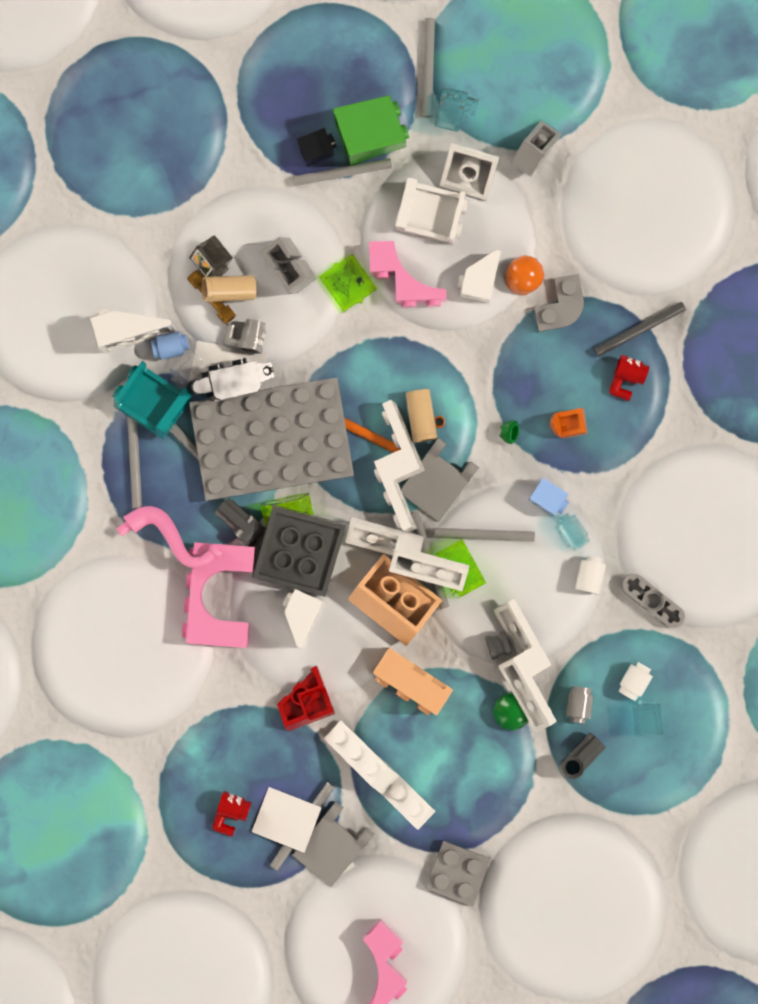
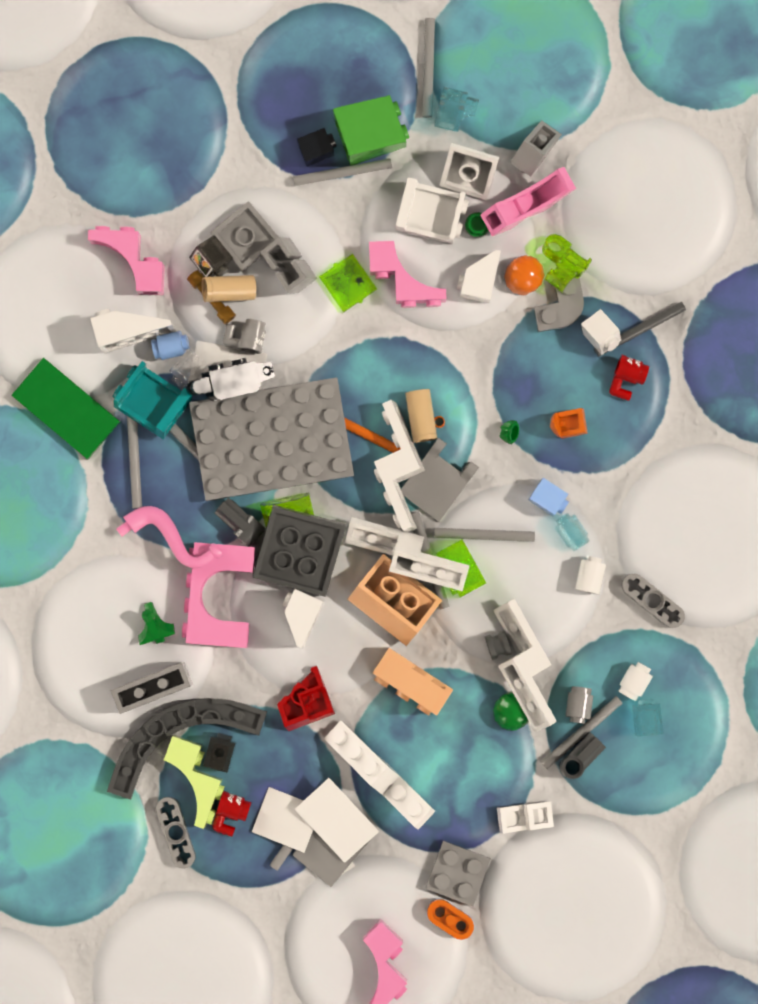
(65, 408): none -> green tile
(127, 242): none -> bright pink arch
(151, 687): none -> light grey brick
(155, 628): none -> green piece
(171, 721): none -> dark grey plate
(187, 848): none -> light grey beam
(207, 788): none -> yellowish green arch
(220, 752): none -> clear smoke brick
(245, 235): none -> light grey plate
(336, 820): none -> white sticker
(450, 918): none -> orange plate
(475, 225): none -> green plate
(525, 817): none -> white slope
(529, 202): none -> bright pink arch
(570, 262): none -> clear neon green piece
(581, 732): none -> light grey bar
(601, 332): none -> white brick

